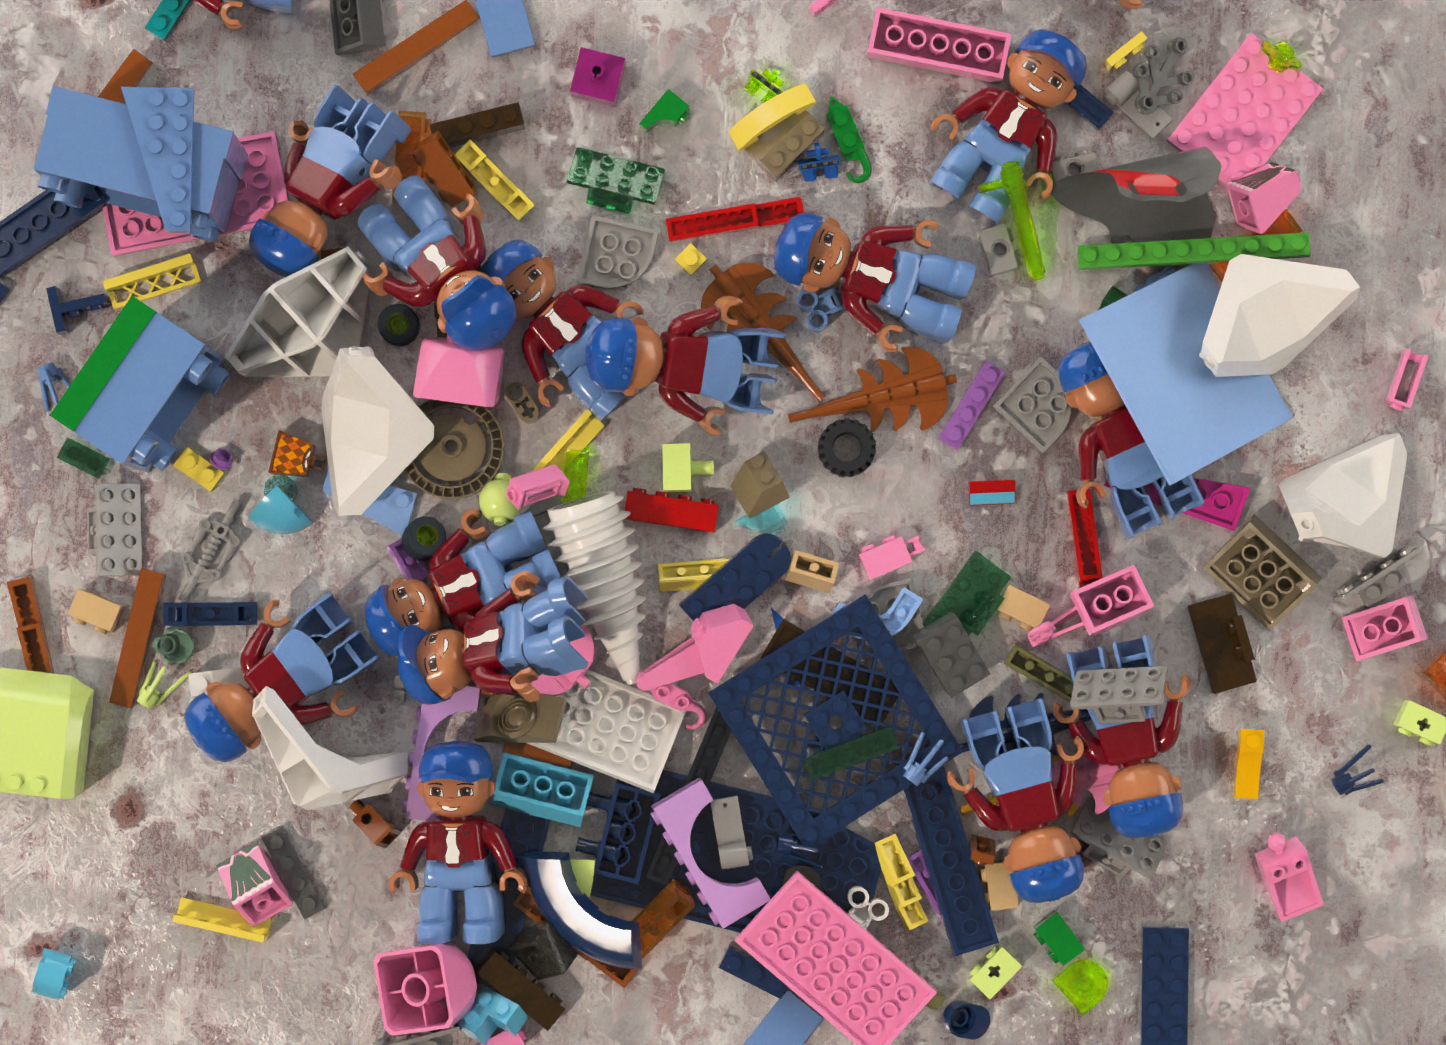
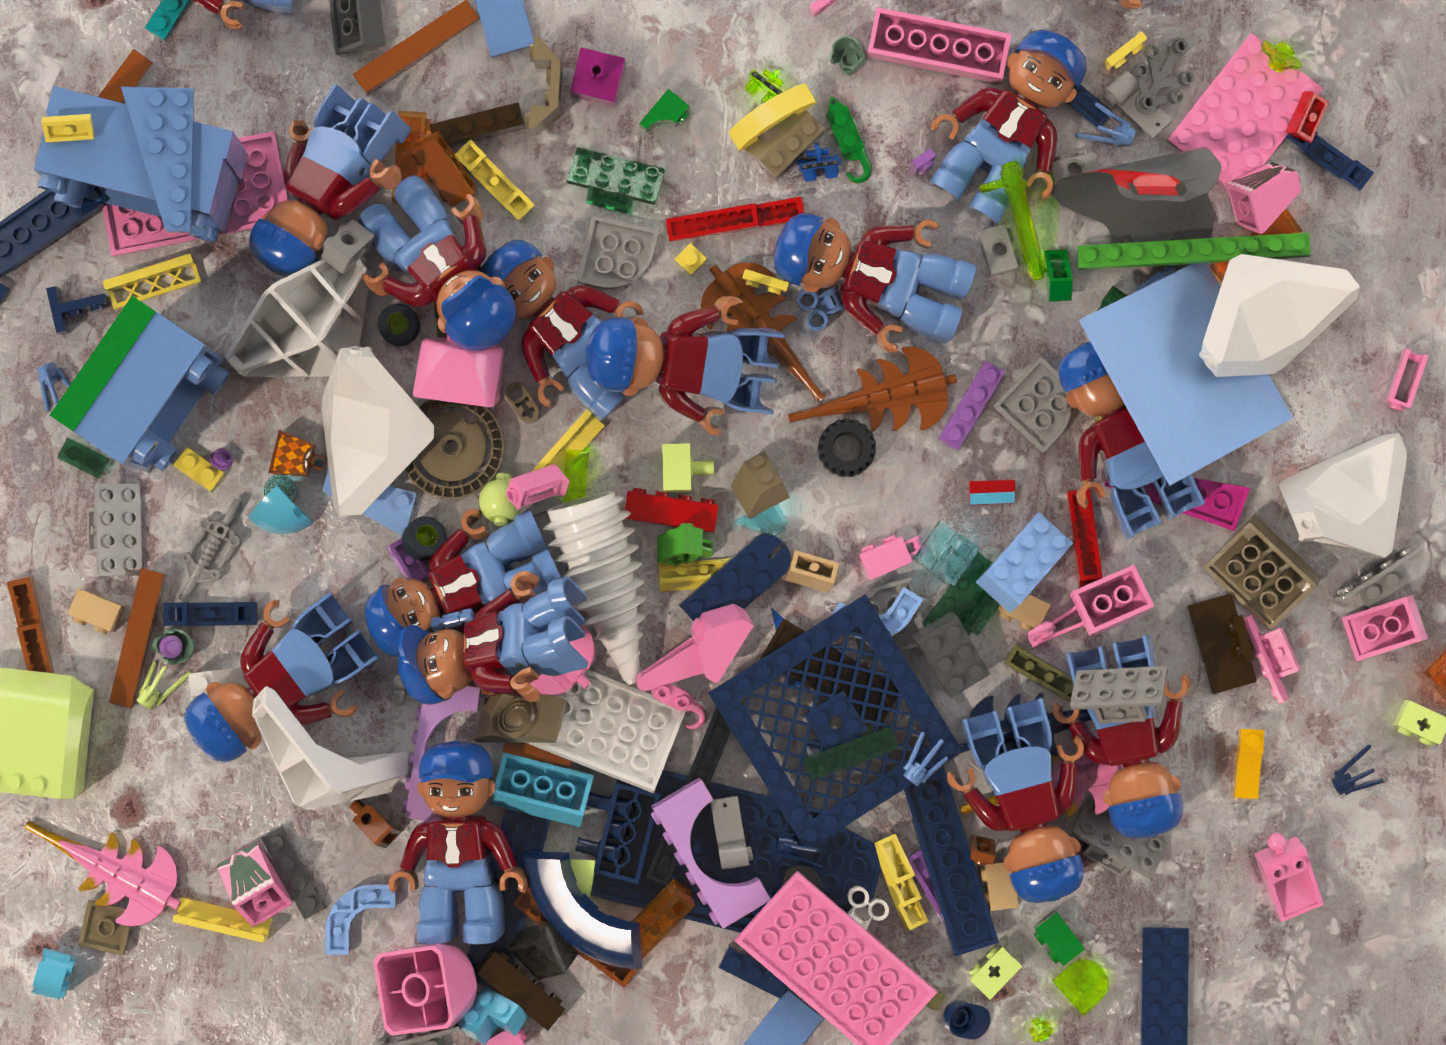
(68, 128): none -> light yellow plate
(102, 931): none -> dark tan plate
(147, 889): none -> bright pink animal
(170, 646): none -> medium lavender plate
(346, 908): none -> light blue plate
(347, 246): none -> light grey brick
(452, 619): none -> medium blue axle
(542, 116): none -> dark tan slope
(683, 545): none -> bright green brick
(774, 285): none -> light yellow plate
(849, 54): none -> sand green hair
(923, 163): none -> medium lavender plate
(946, 553): none -> clear light blue brick
(1024, 562): none -> light blue brick
(1040, 1030): none -> clear neon green tile
(1058, 275): none -> green arch
(1120, 135): none -> medium blue plant
(1274, 655): none -> bright pink bracket
(1307, 116): none -> red slope
(1333, 161): none -> dark blue slope

